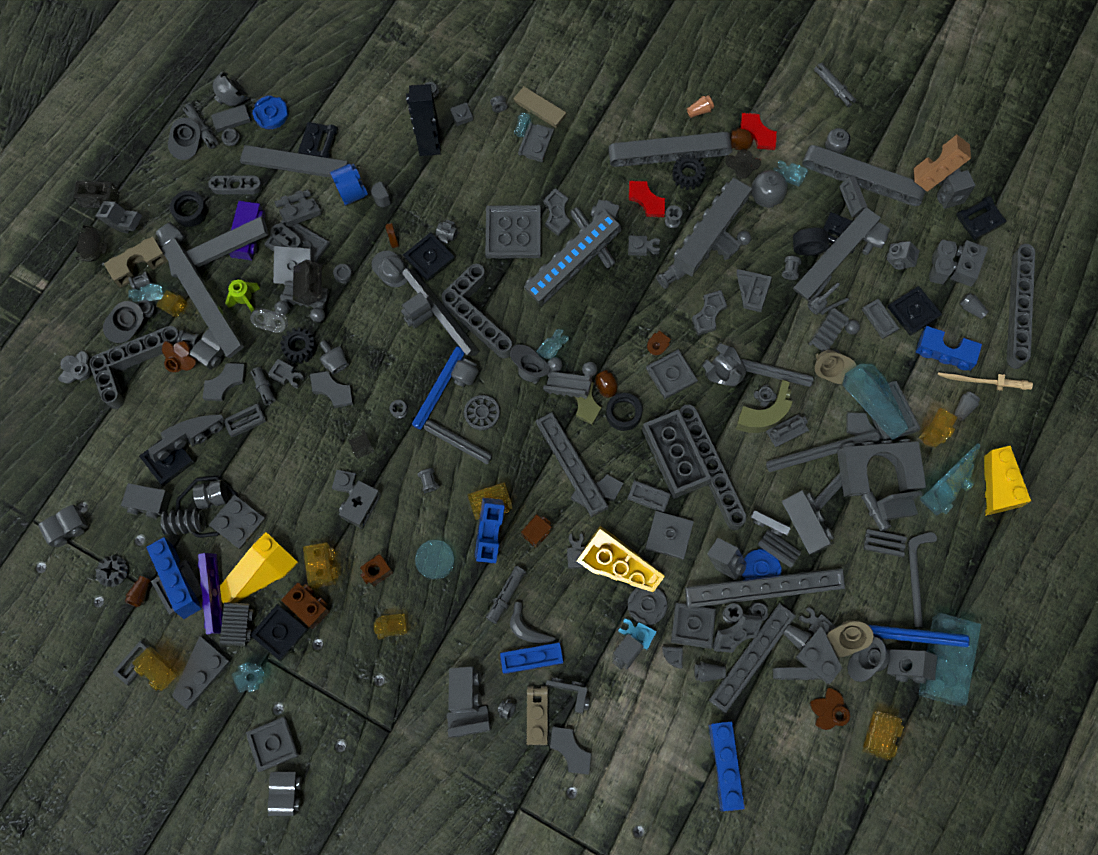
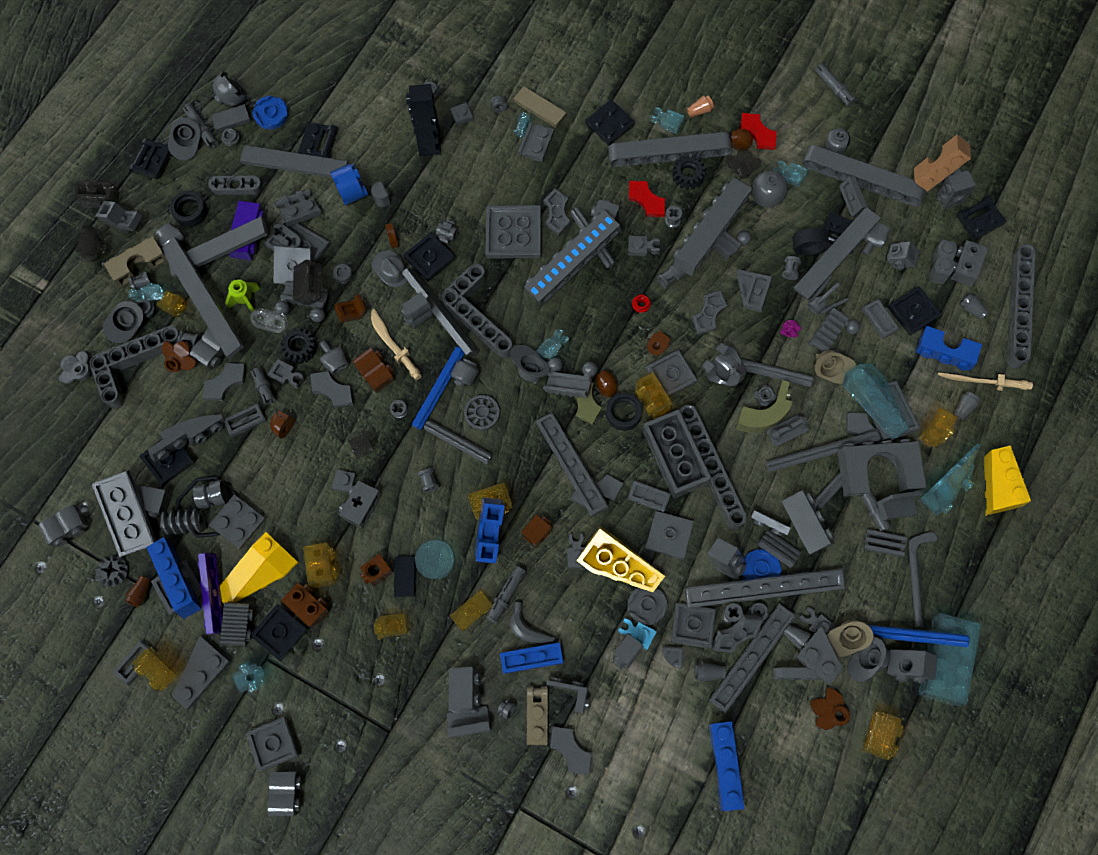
(124, 513): none -> tile
(155, 160): none -> black plate
(281, 424): none -> reddish brown piece
(350, 310): none -> reddish brown bracket
(373, 370): none -> reddish brown brick
(401, 355): none -> tan sword
(404, 577): none -> black tile
(471, 611): none -> clear yellow plate
(610, 122): none -> black plate
(641, 299): none -> red plate
(653, 395): none -> clear yellow brick
(669, 121): none -> clear light blue plate
(790, 328): none -> magenta plate

